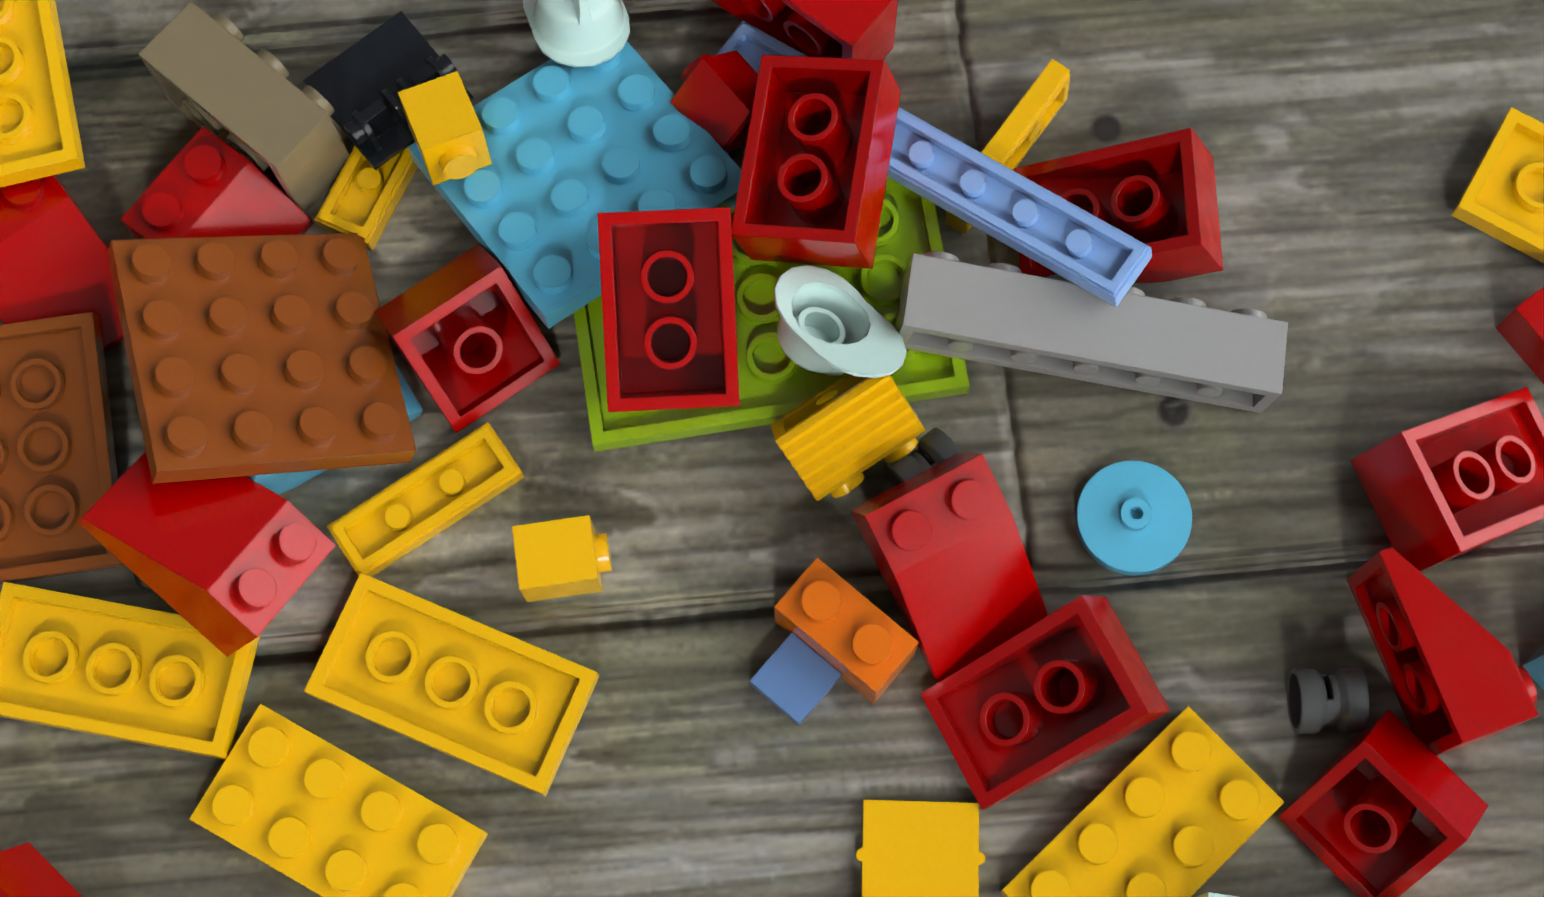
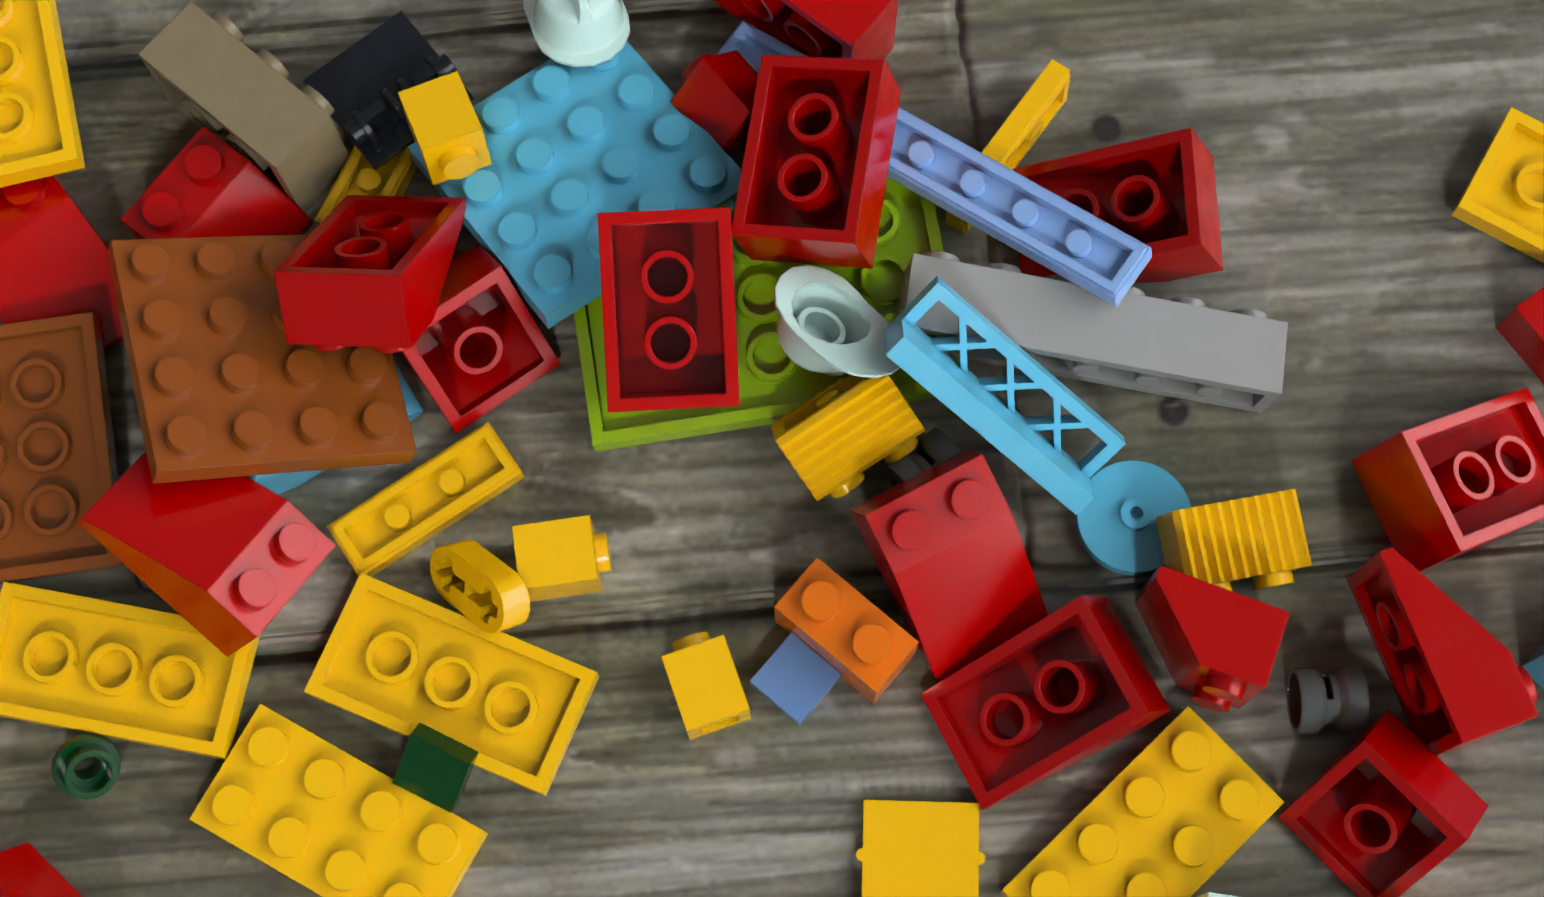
(90, 781): none -> dark green plate
(370, 272): none -> red slope
(435, 767): none -> dark green tile
(480, 585): none -> yellow beam
(705, 684): none -> yellow brick
(986, 411): none -> medium azure fence
(1211, 637): none -> red slope
(1237, 540): none -> yellow brick

